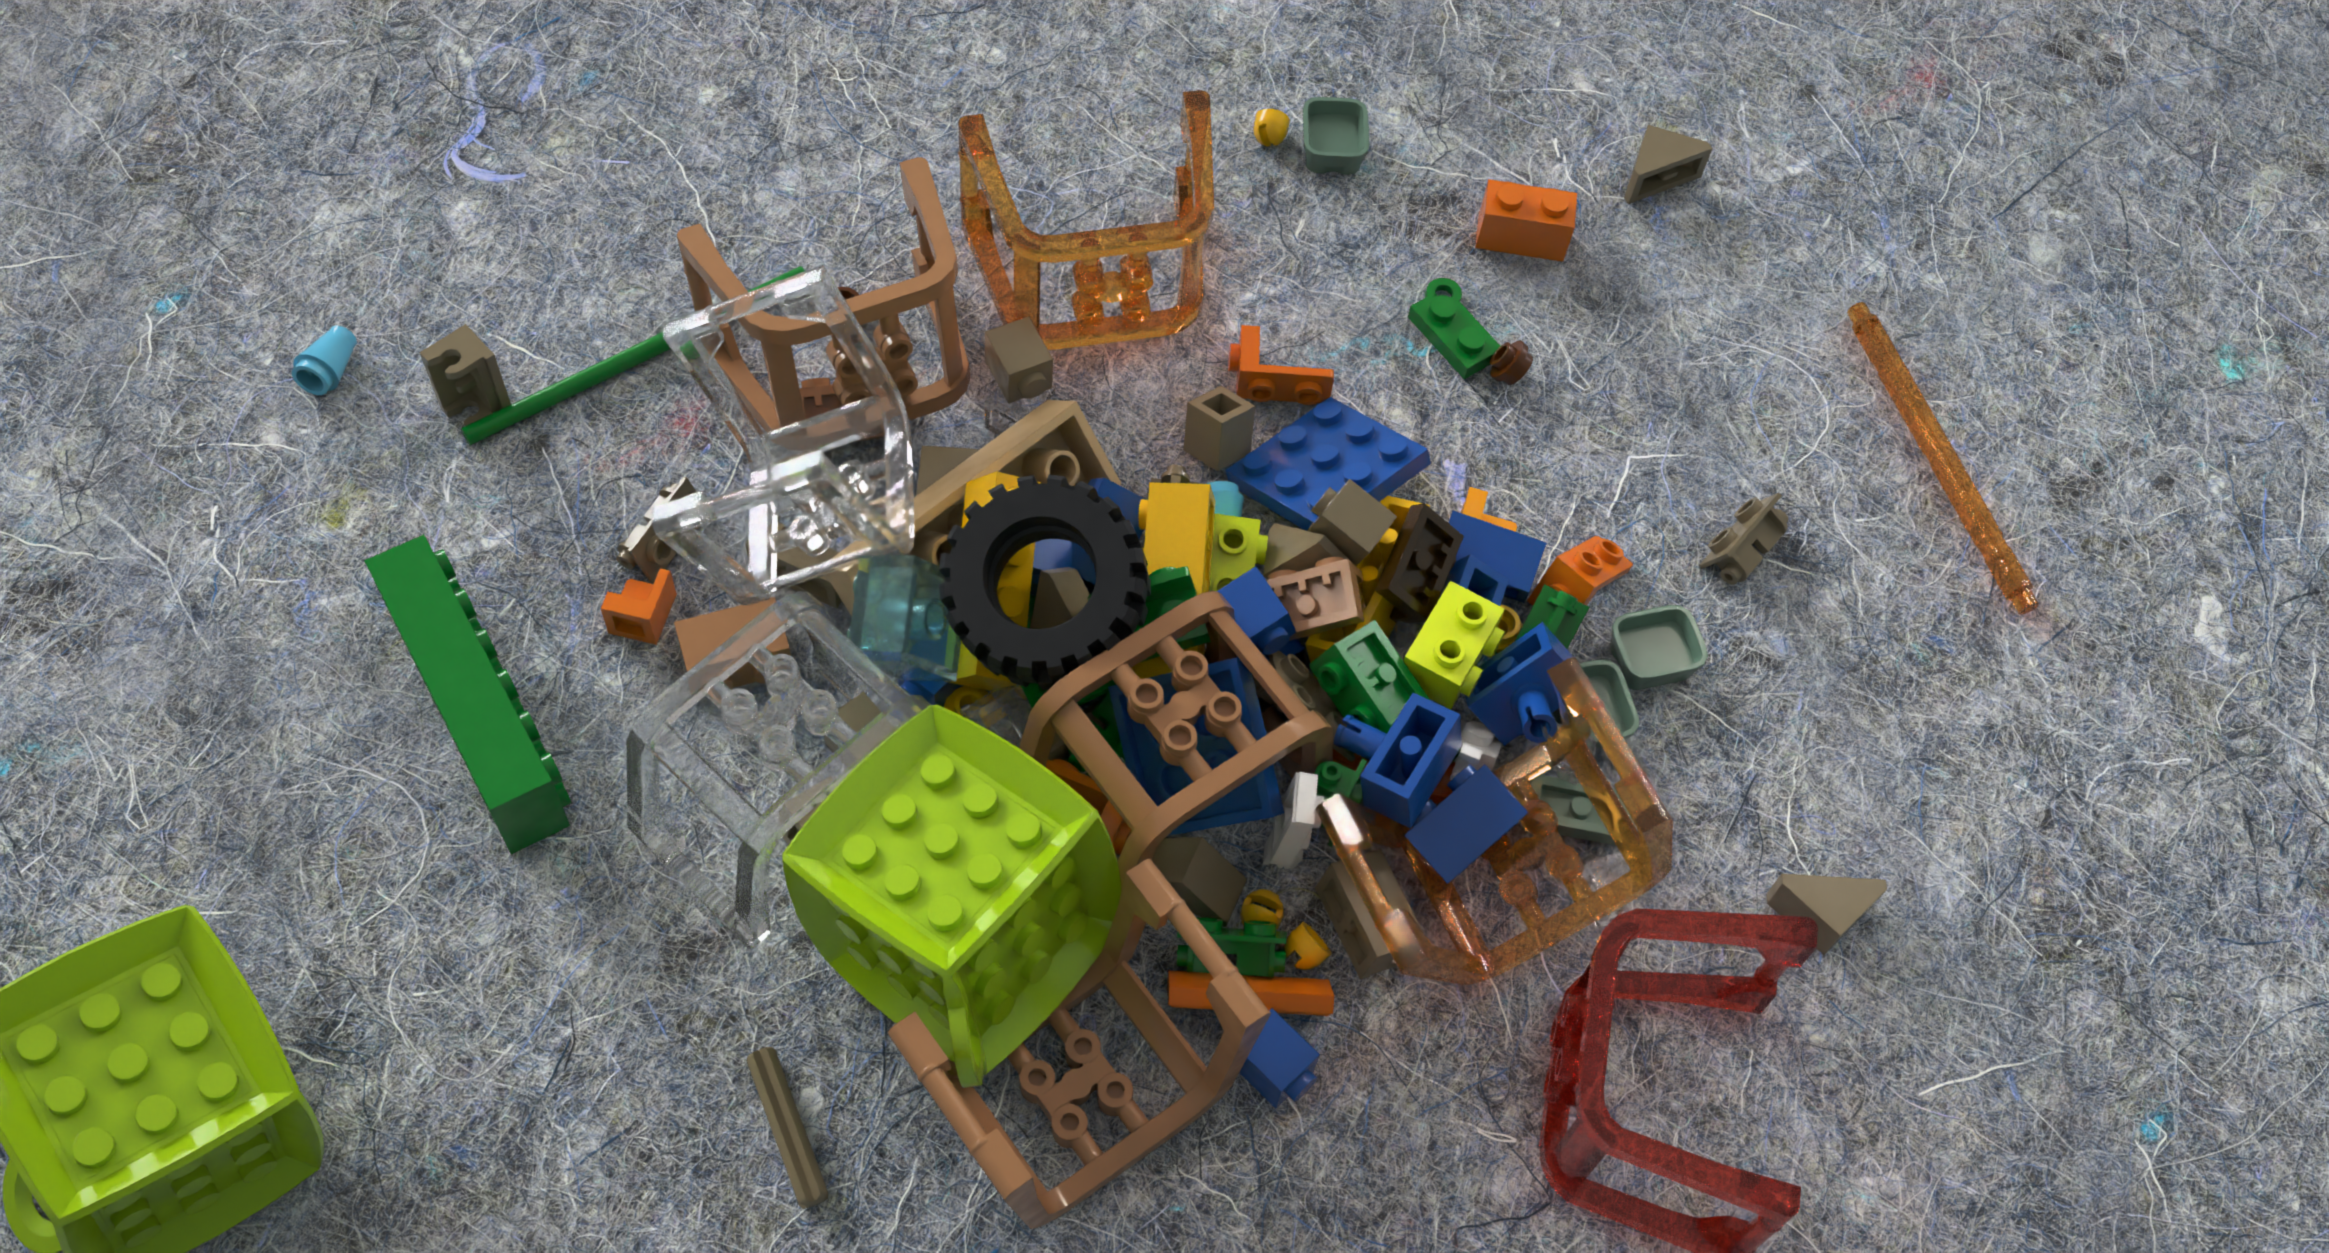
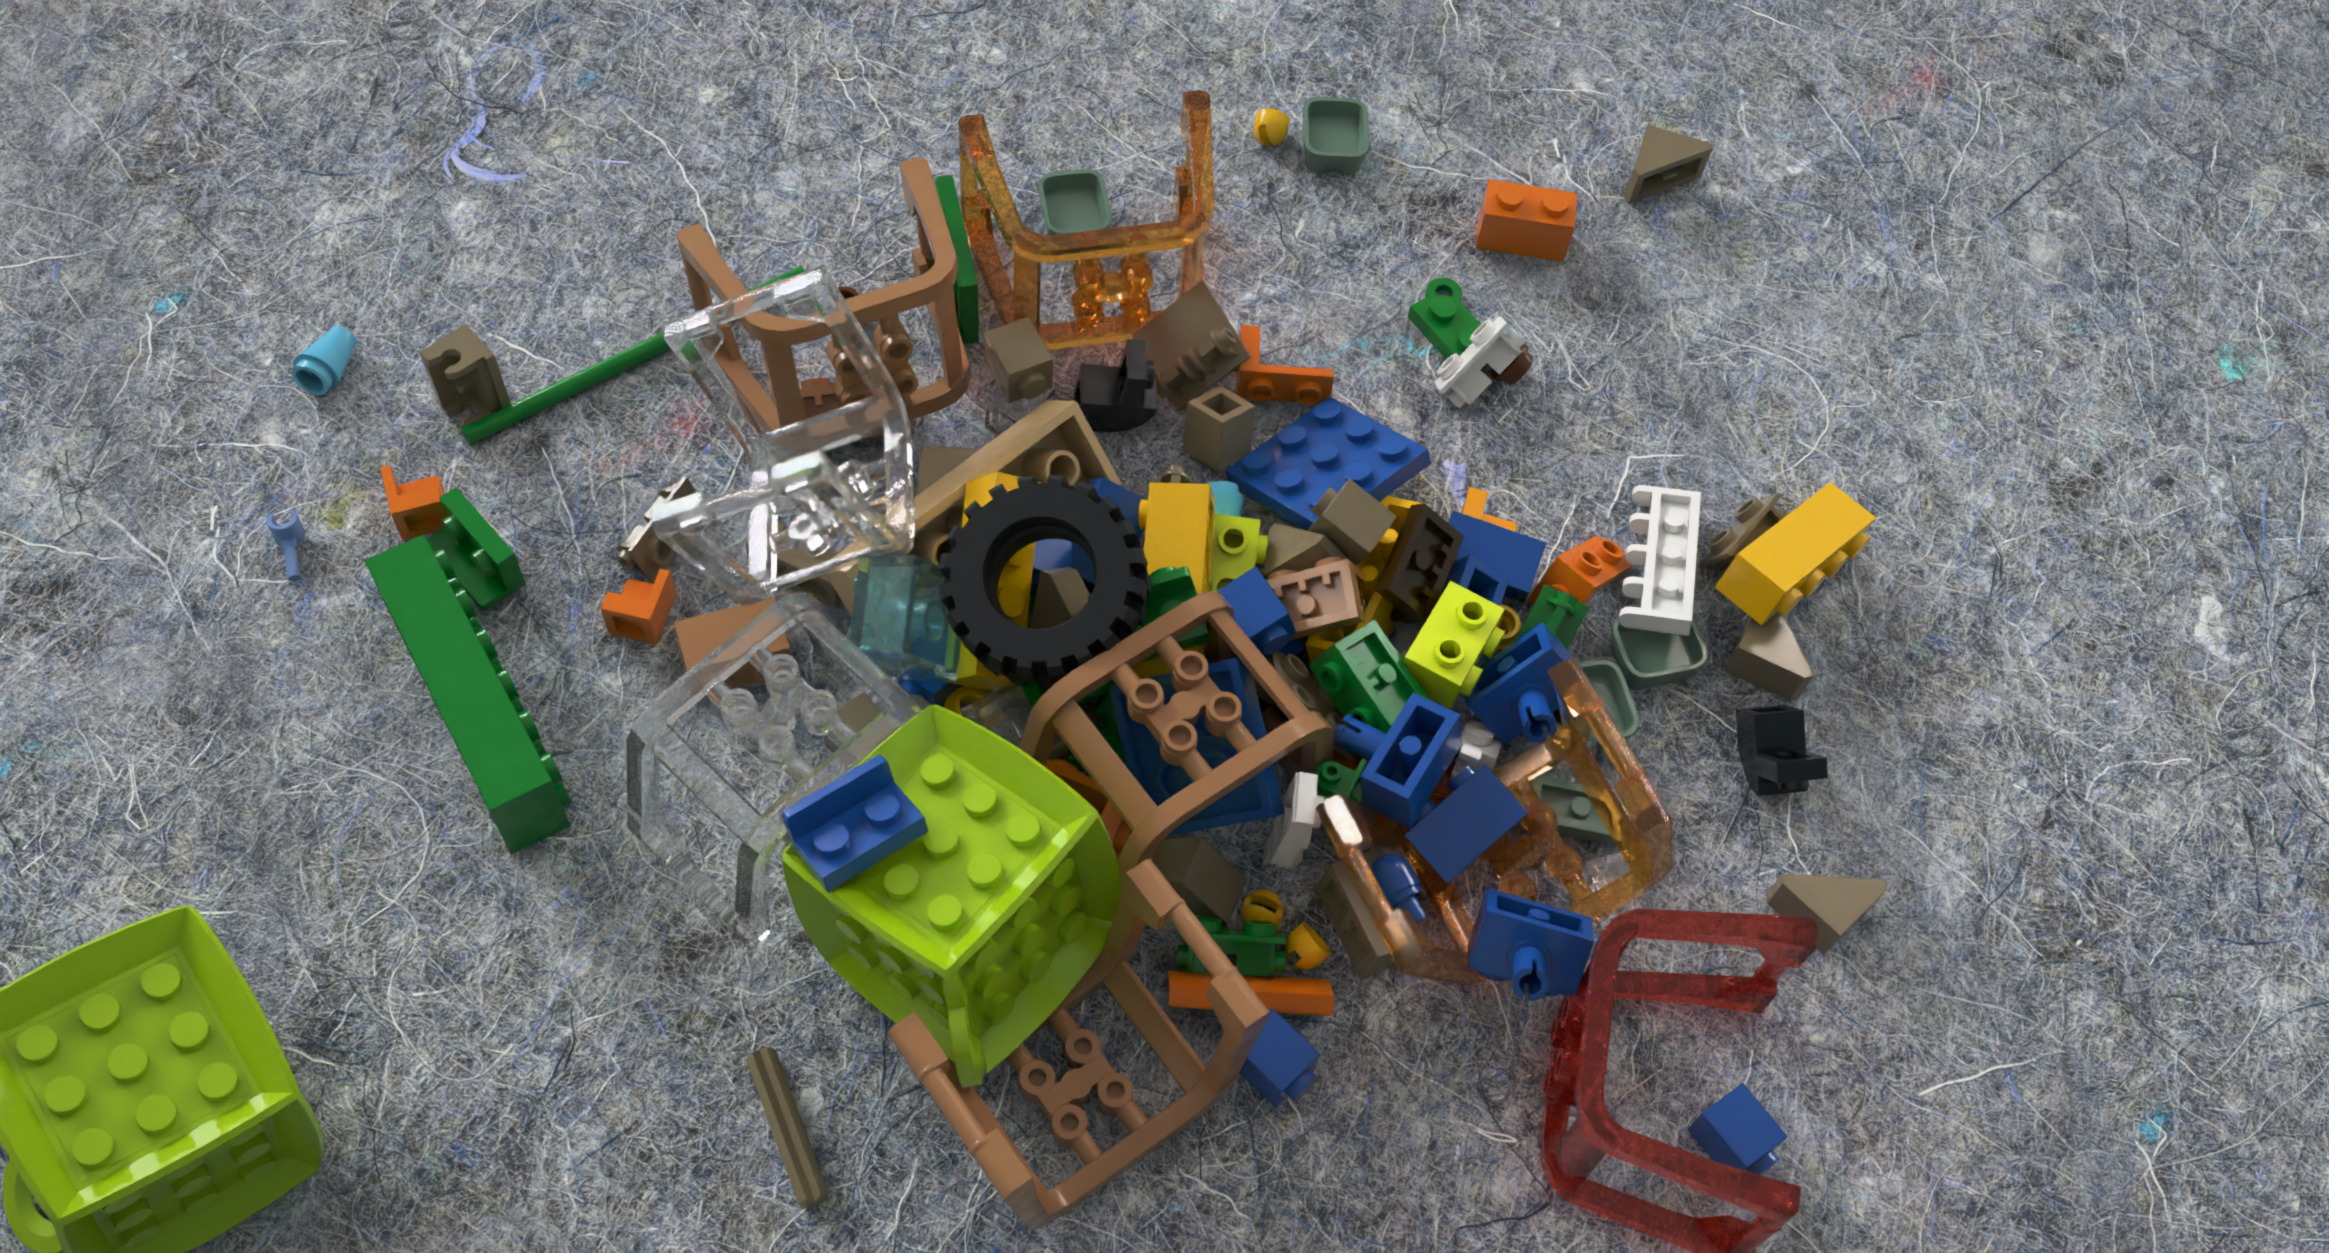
(288, 538): none -> medium blue hand
(414, 504): none -> orange panel
(476, 552): none -> green bracket
(852, 823): none -> blue bracket
(966, 283): none -> green tile
(1074, 201): none -> sand green piece
(1118, 396): none -> black brick
(1191, 346): none -> dark tan hinge
(1399, 884): none -> blue cylinder
(1464, 371): none -> white hinge
(1530, 945): none -> blue brick
(1667, 560): none -> white hinge
(1739, 1132): none -> blue brick
(1771, 658): none -> dark tan slope
(1775, 750): none -> black brick
(1797, 554): none -> yellow brick
(1943, 459): clear orange piece -> none

